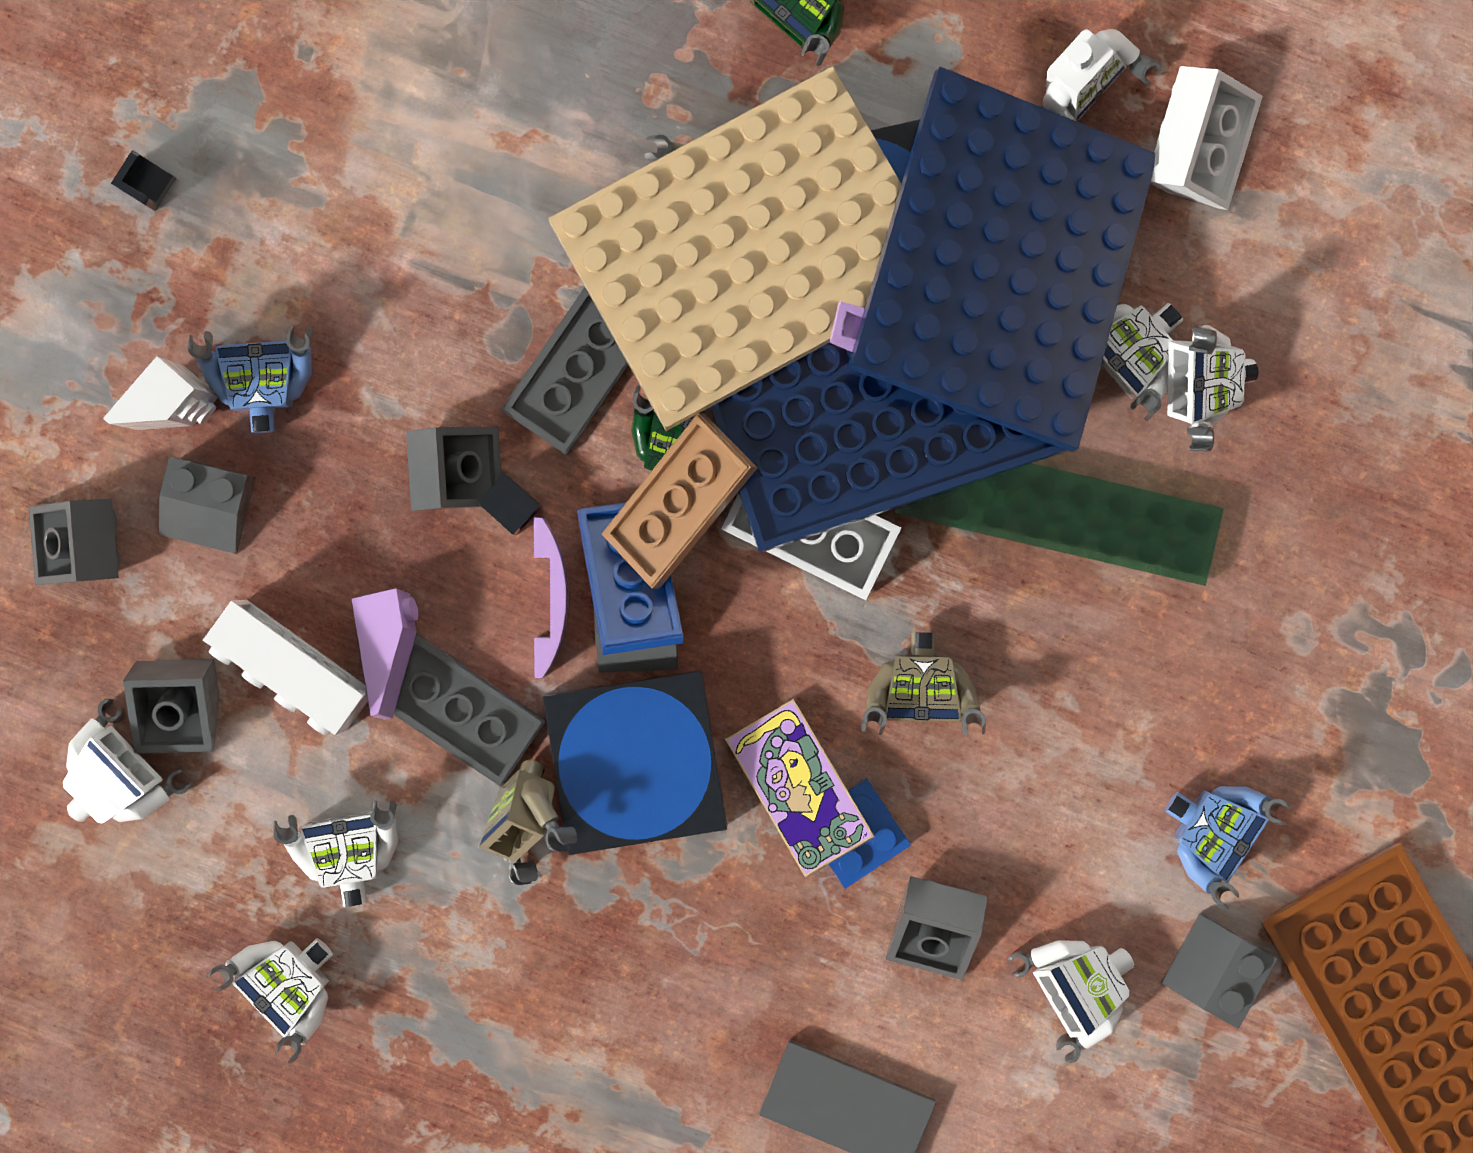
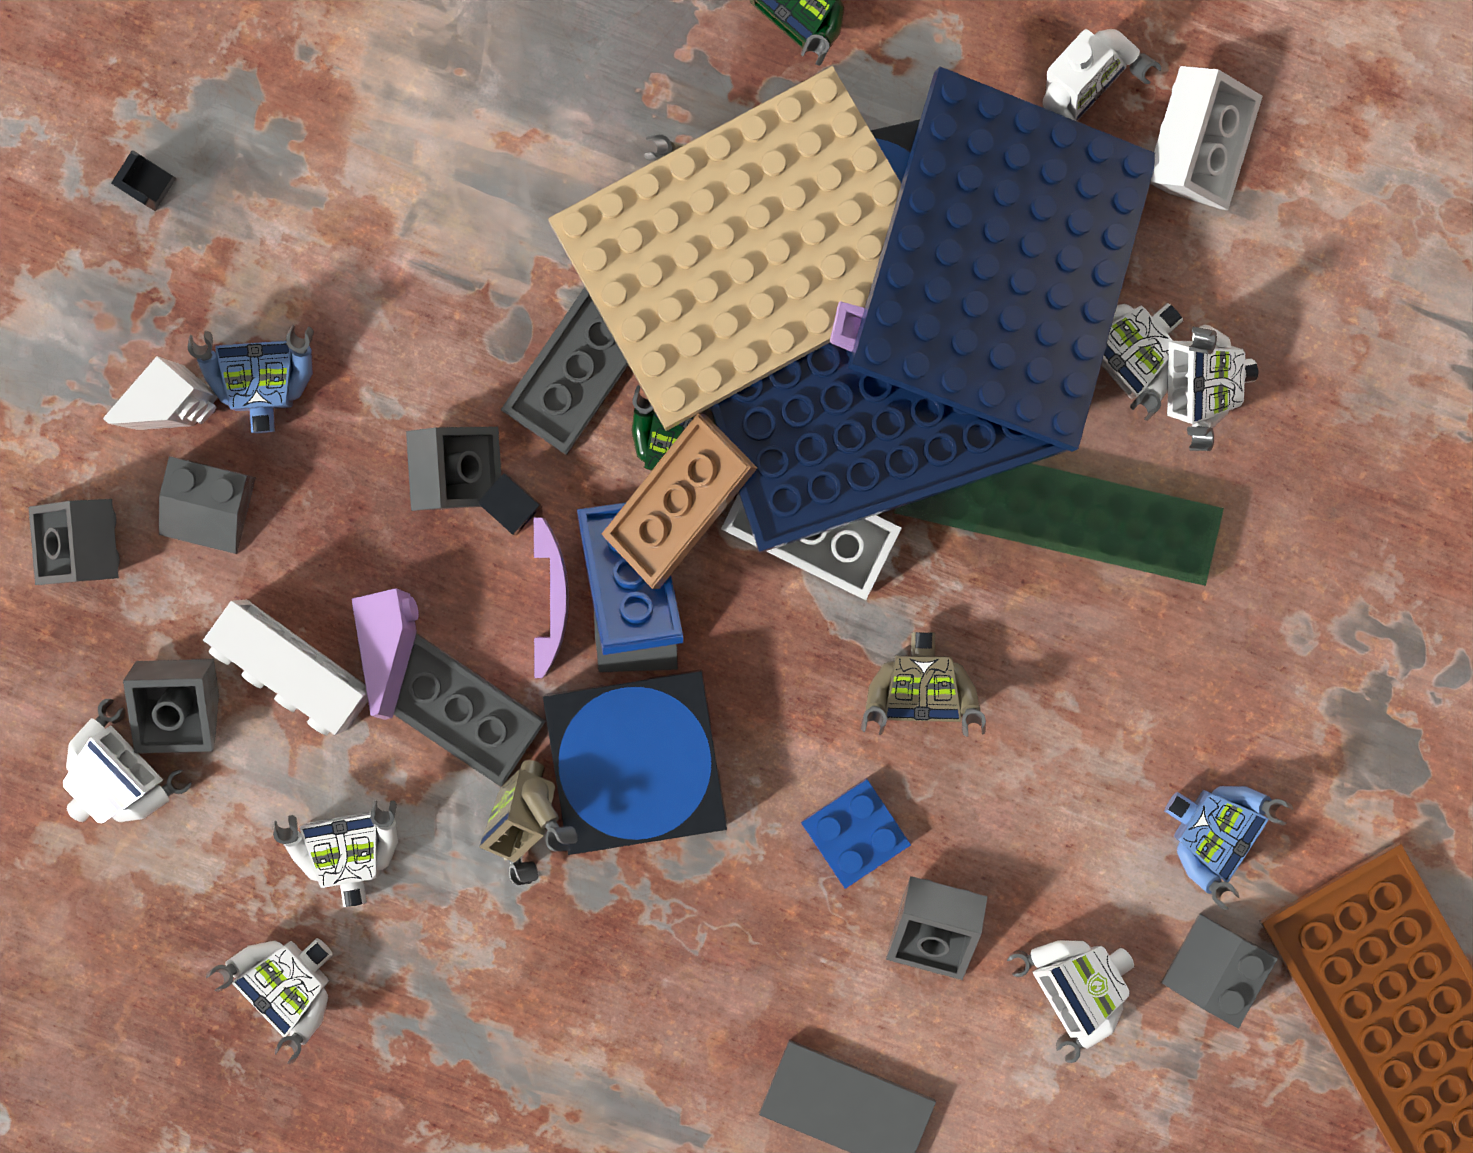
(799, 788): tile -> none

